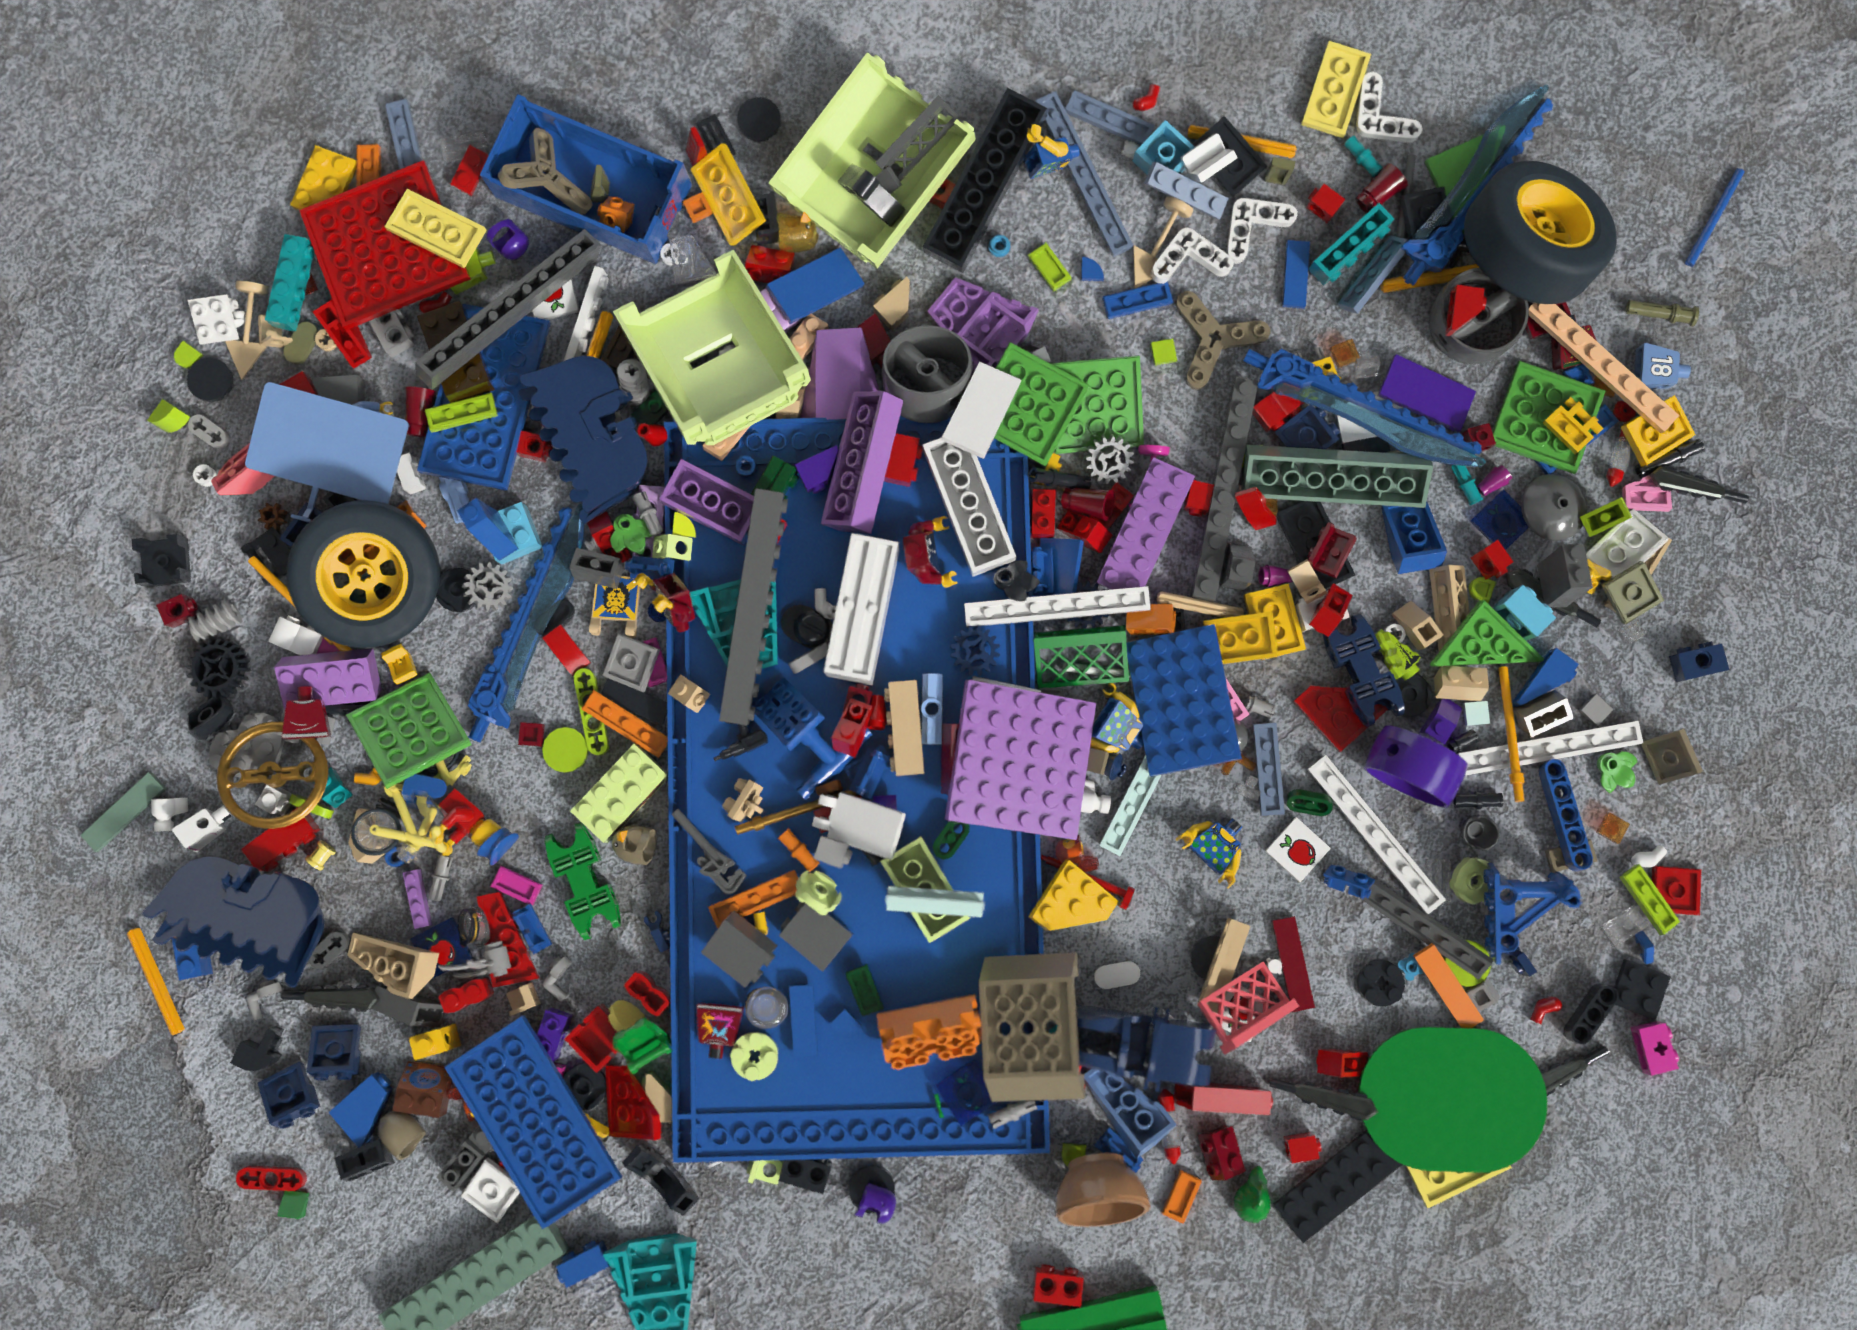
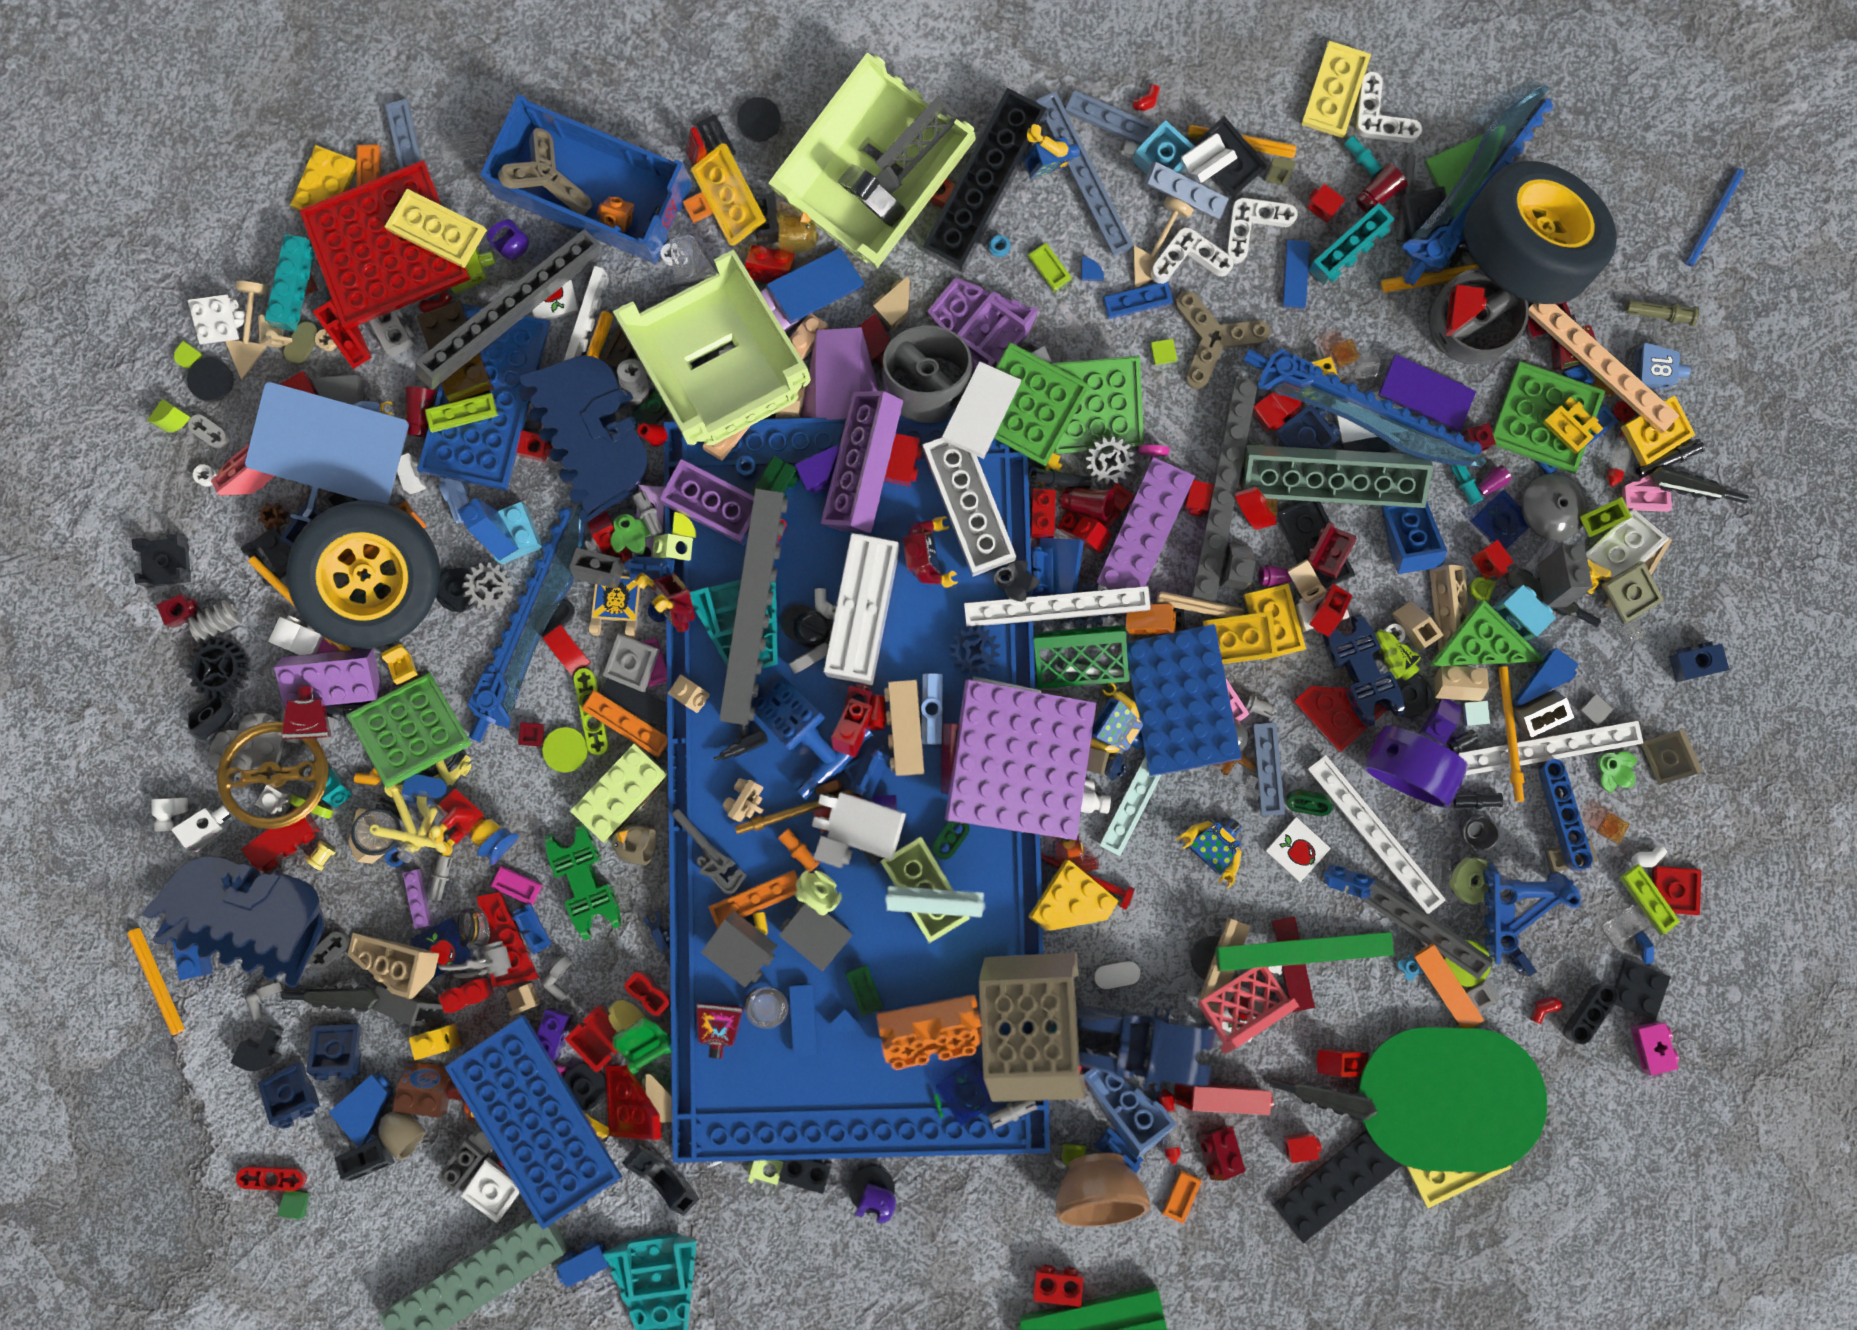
(123, 812): sand green tile -> none
(469, 170): red plate -> none
(600, 185): olive slope -> none
(768, 1056): yellowish green plate -> none
(1253, 1199): green hair -> none
(1304, 951): none -> green tile
(1373, 275): sand blue plate -> none
(1391, 992): black plate -> none
(1571, 1068): pearl dark grey sword -> none

